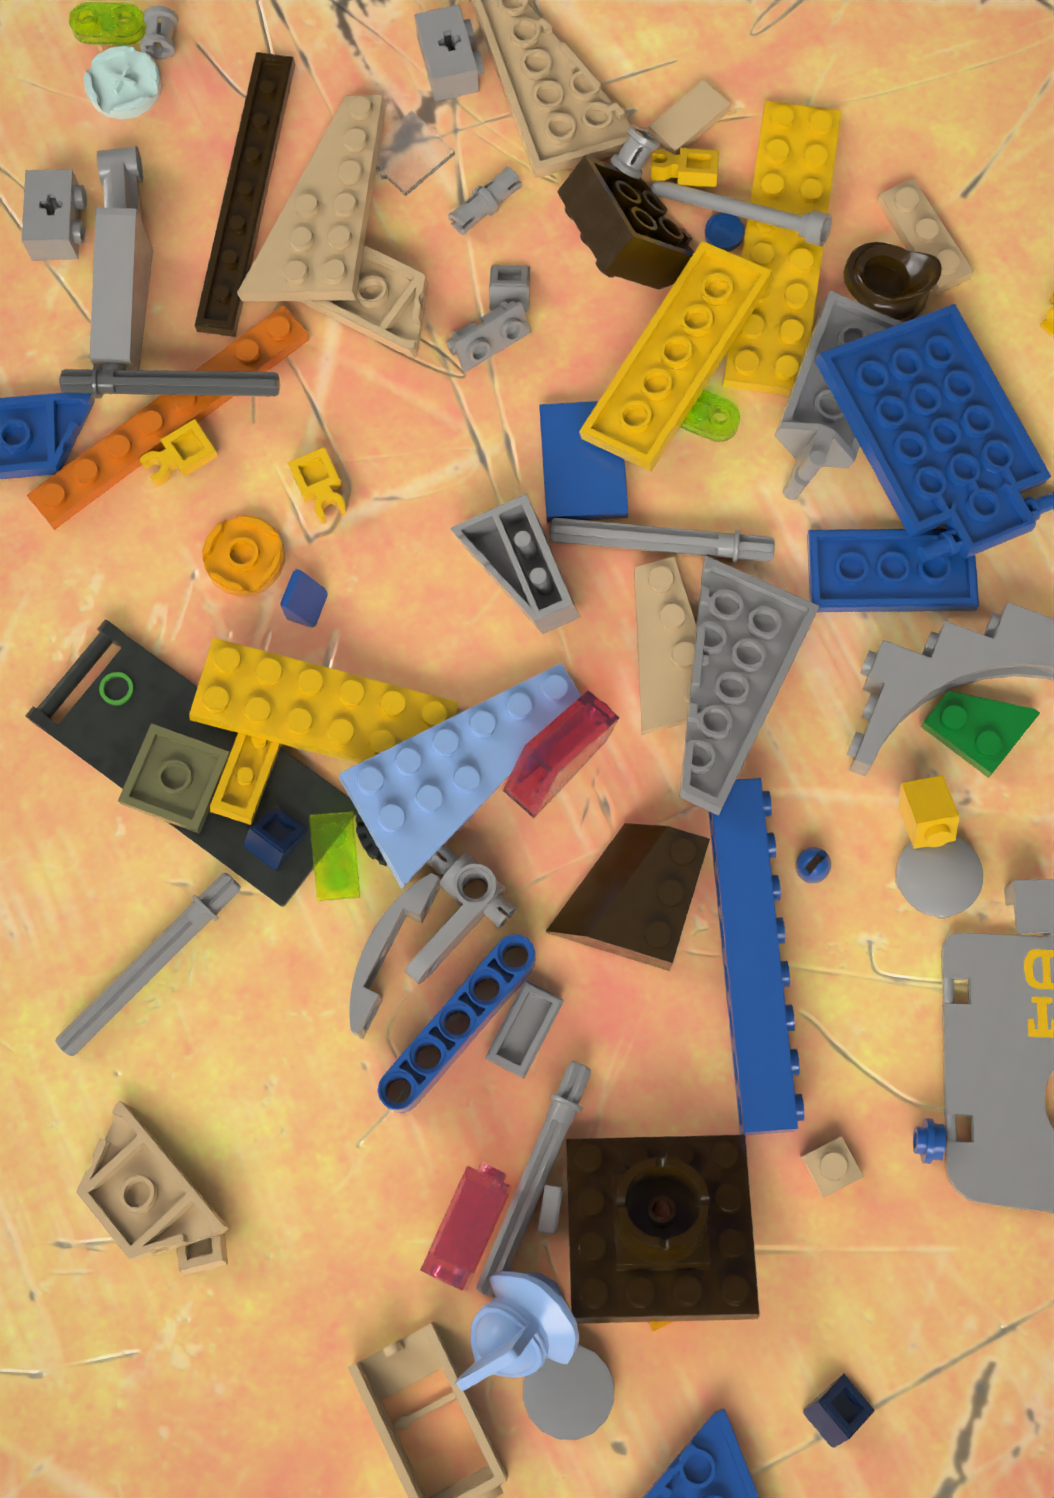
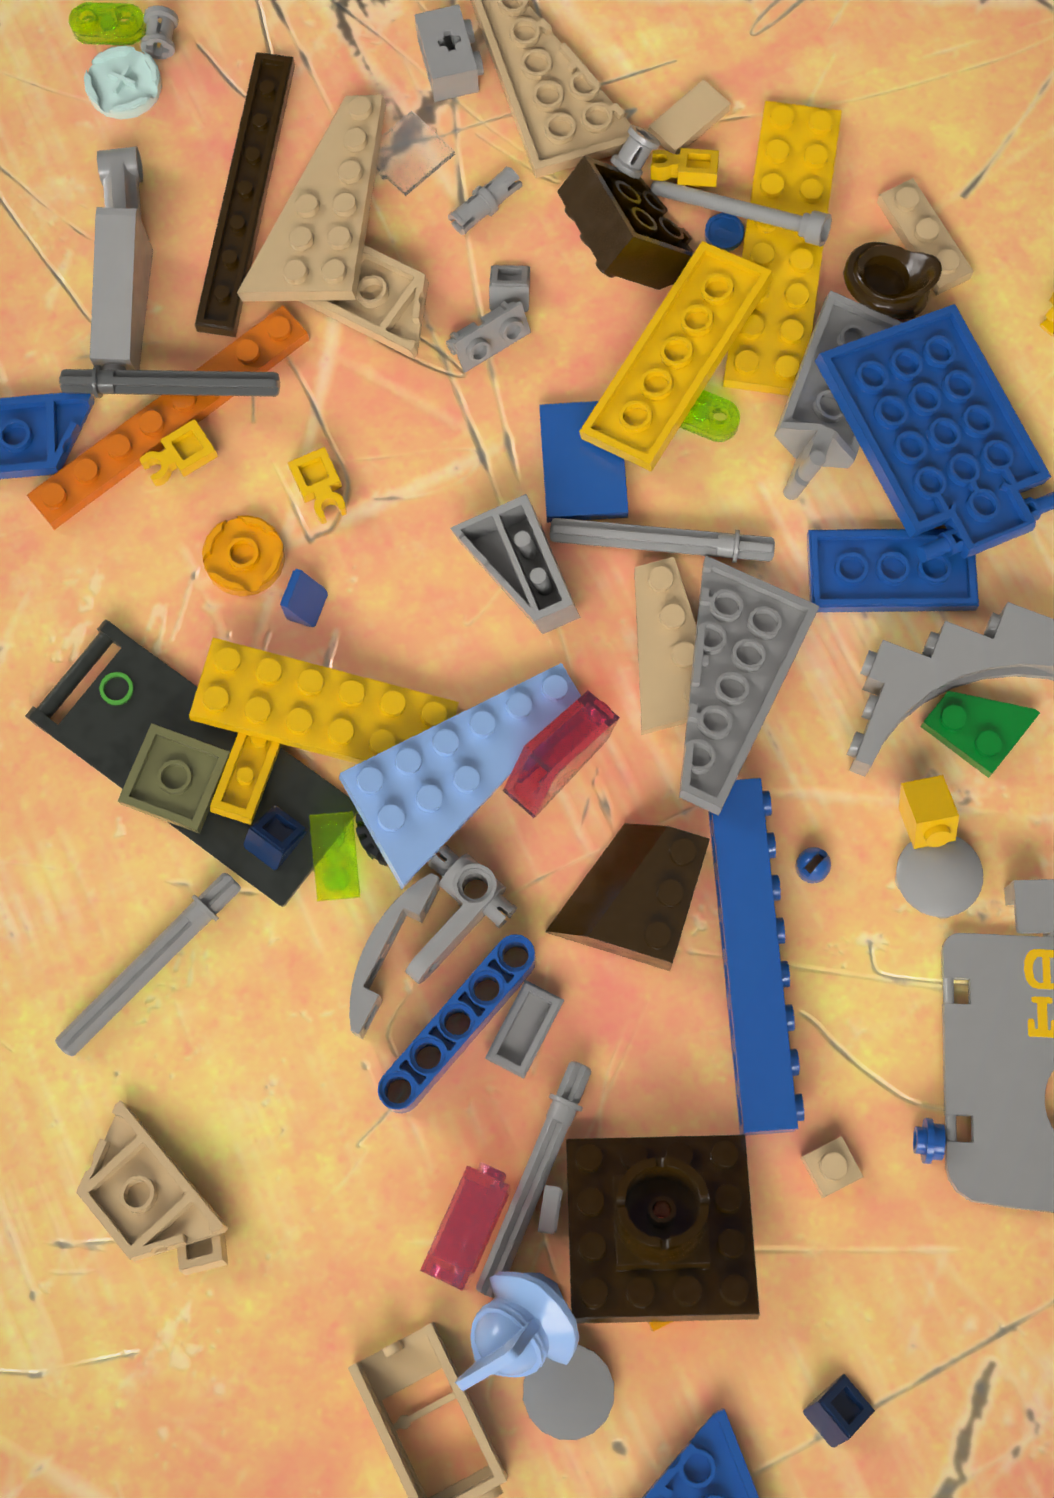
(53, 214): light grey brick -> none

